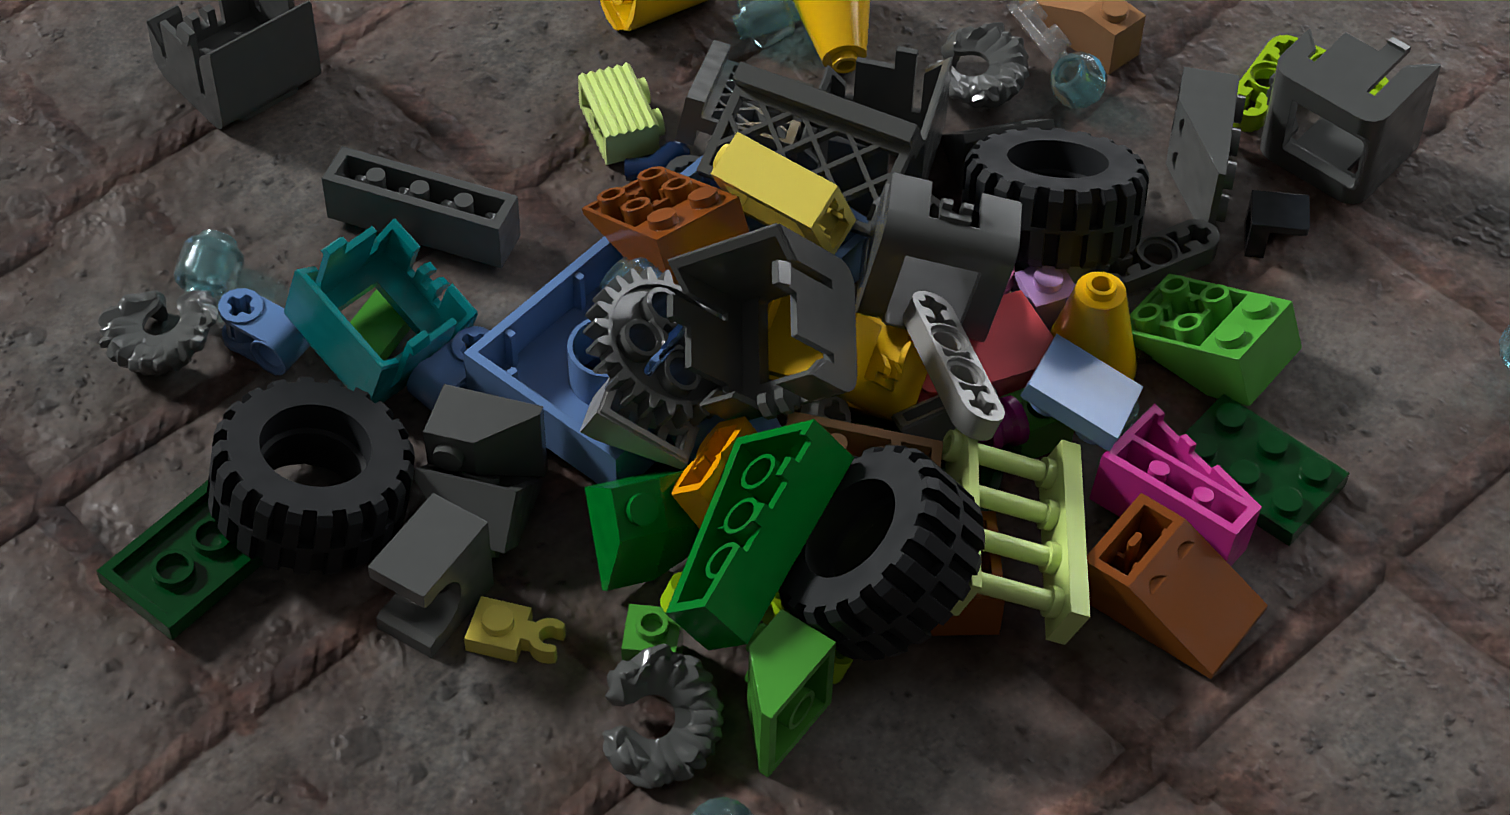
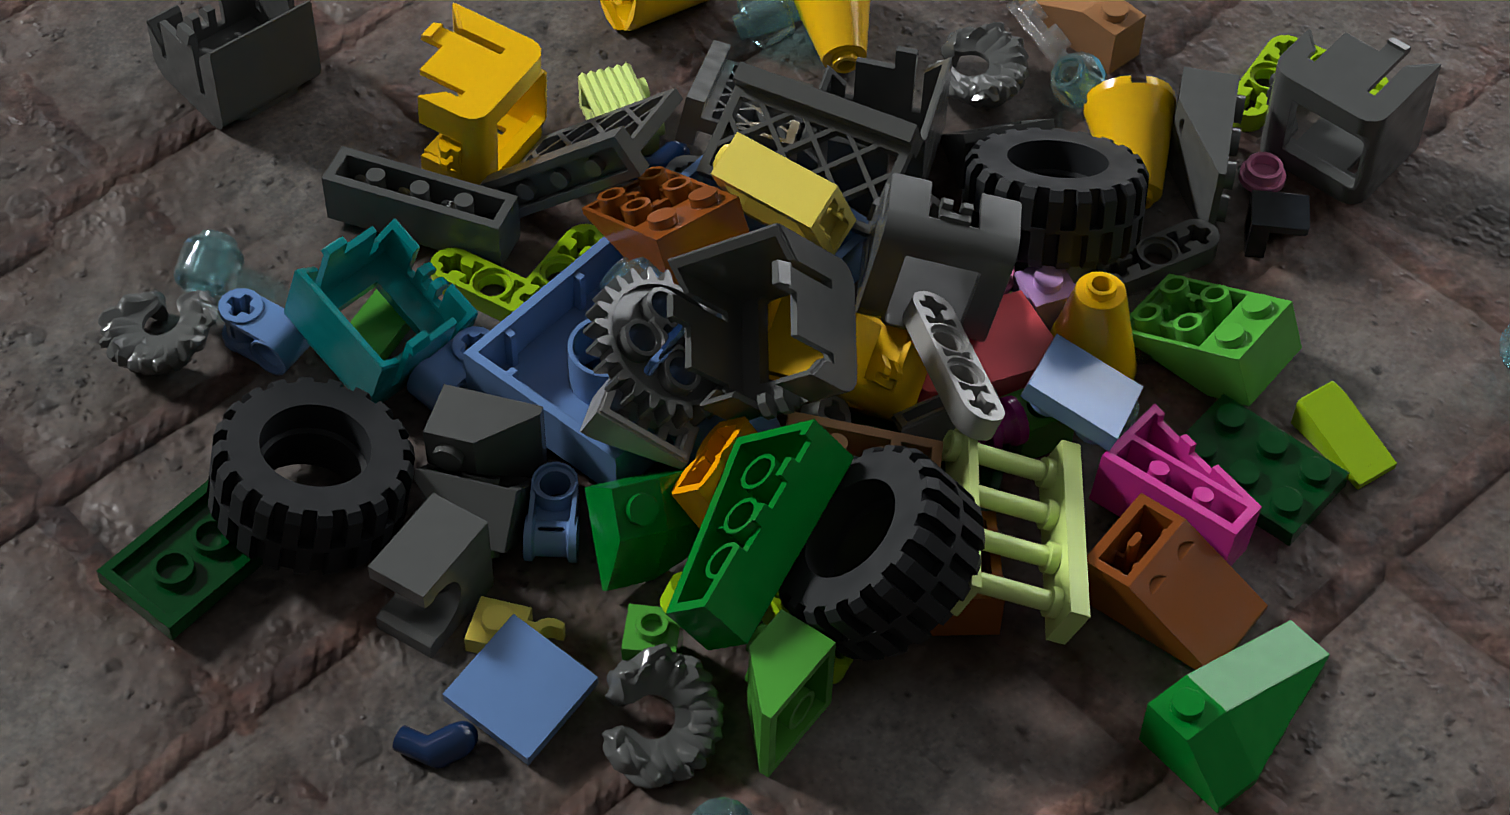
(439, 747): none -> dark blue arm
(496, 88): none -> yellow piece
(517, 288): none -> lime beam
(520, 689): none -> medium blue tile
(551, 521): none -> medium blue piece
(585, 155): none -> dark grey fence
(1139, 119): none -> yellow cone
(1232, 713): none -> green wedge
(1262, 172): none -> bright pink plate
(1342, 434): none -> lime slope

